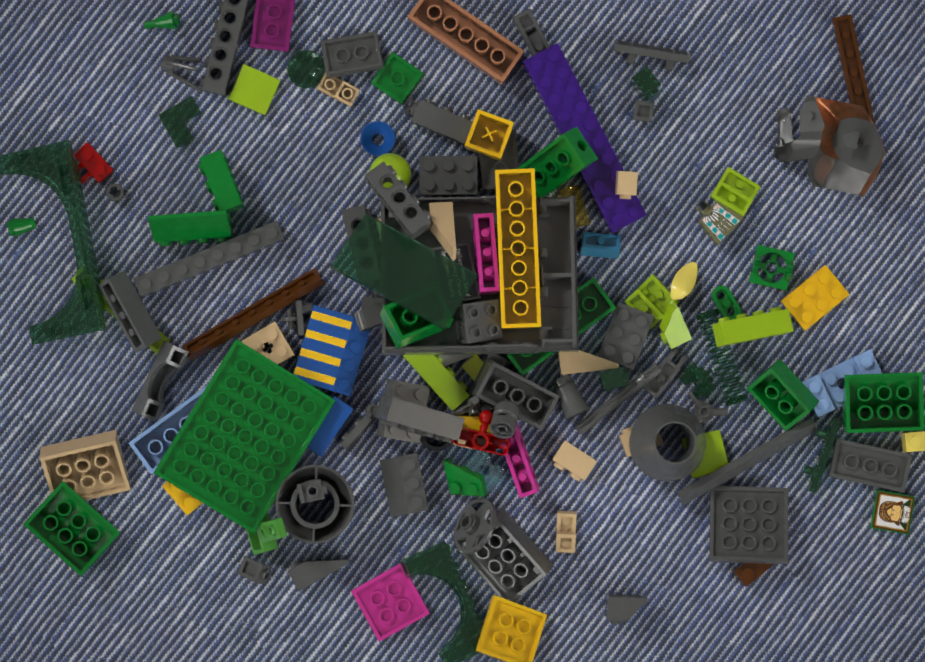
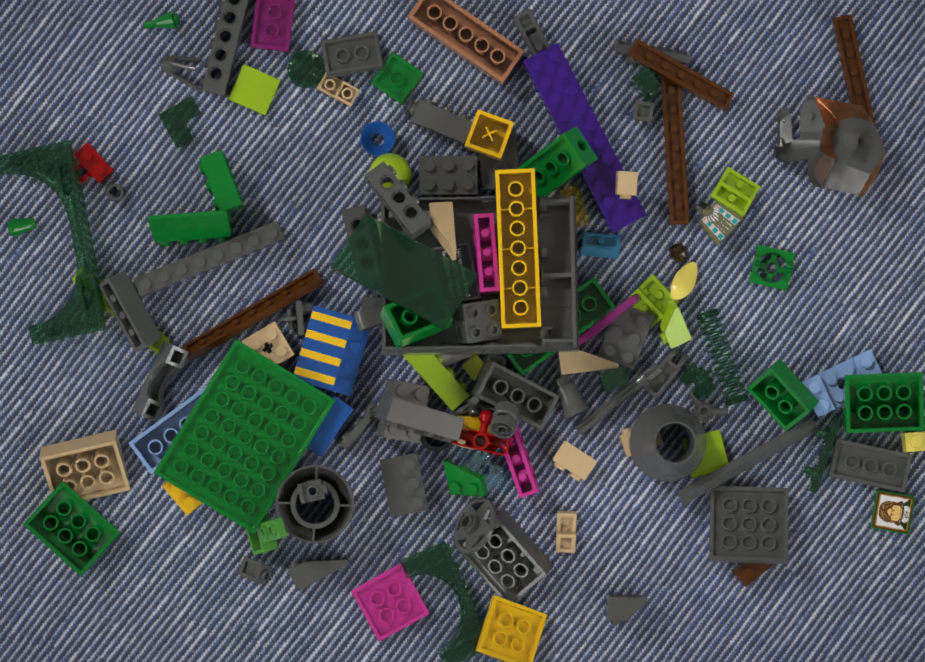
(609, 318): none -> magenta tile
(674, 153): none -> reddish brown plate
(678, 252): none -> dark brown plate
(680, 74): none -> reddish brown plate
(726, 303): green plate -> none
(752, 327): lime brick -> none
(814, 297): yellow plate -> none

